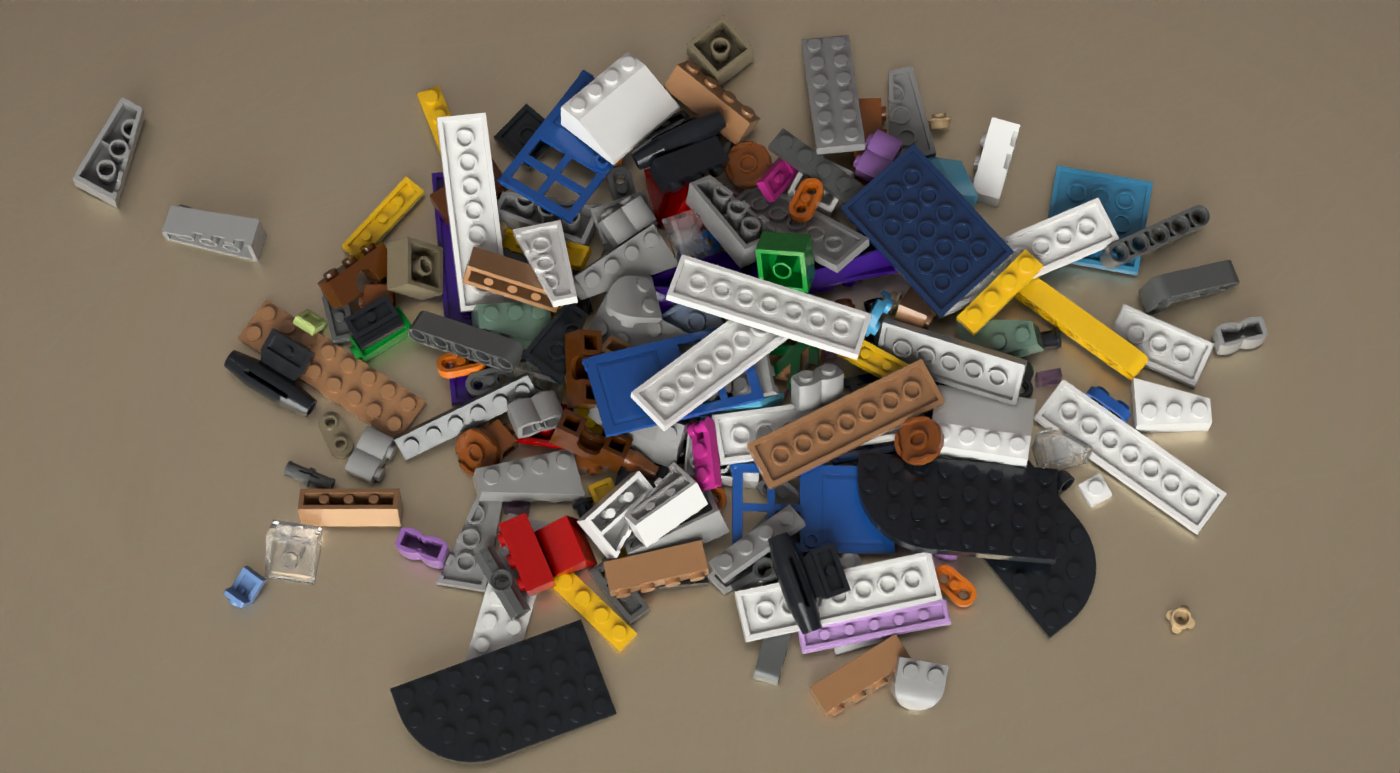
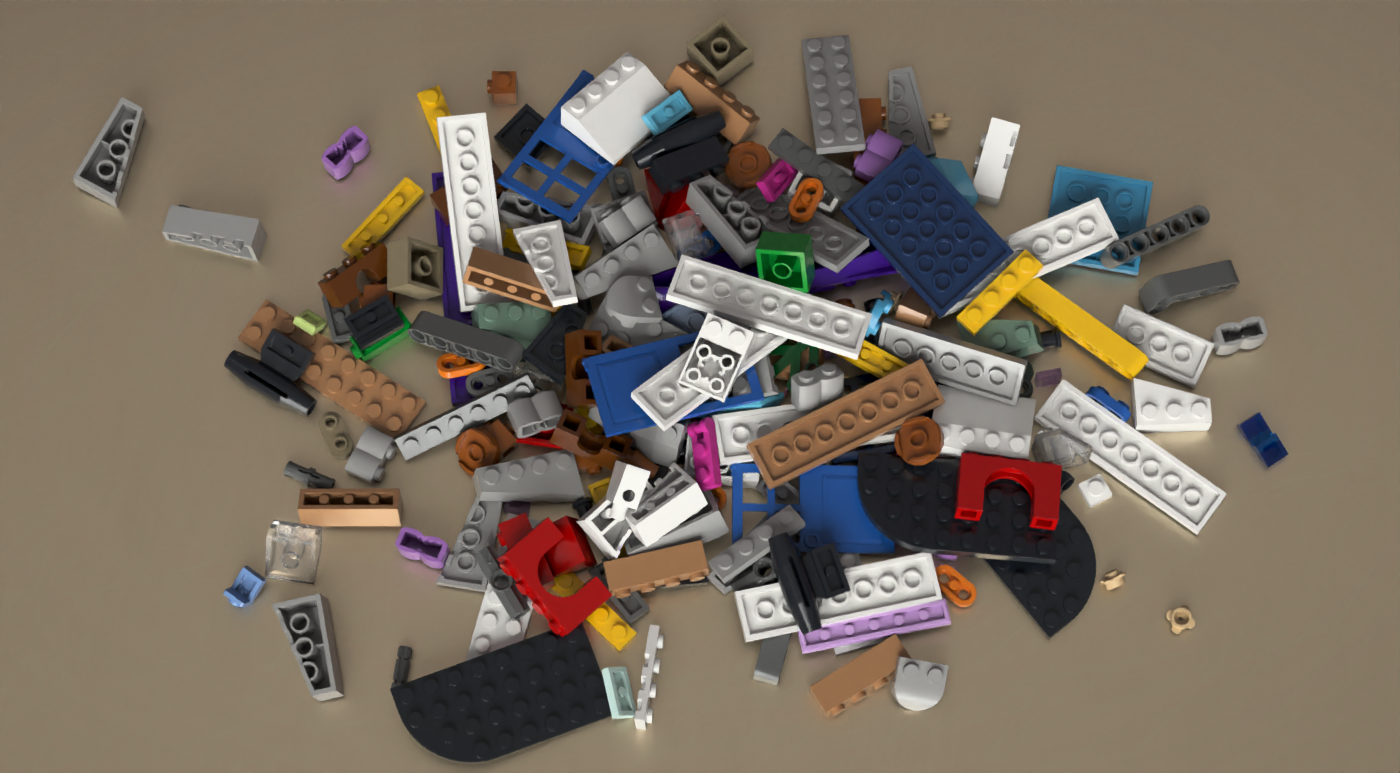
(312, 641): none -> light grey wedge
(350, 149): none -> medium lavender brick
(402, 666): none -> dark grey axle
(503, 87): none -> dark orange brick
(522, 564): none -> red arch
(619, 692): none -> light aqua plate
(628, 479): none -> white torso
(652, 665): none -> white wing
(667, 113): none -> medium azure plate
(717, 357): none -> white slope
(1039, 479): none -> red arch
(1113, 579): none -> tan plate
(1262, 440): none -> clear blue slope

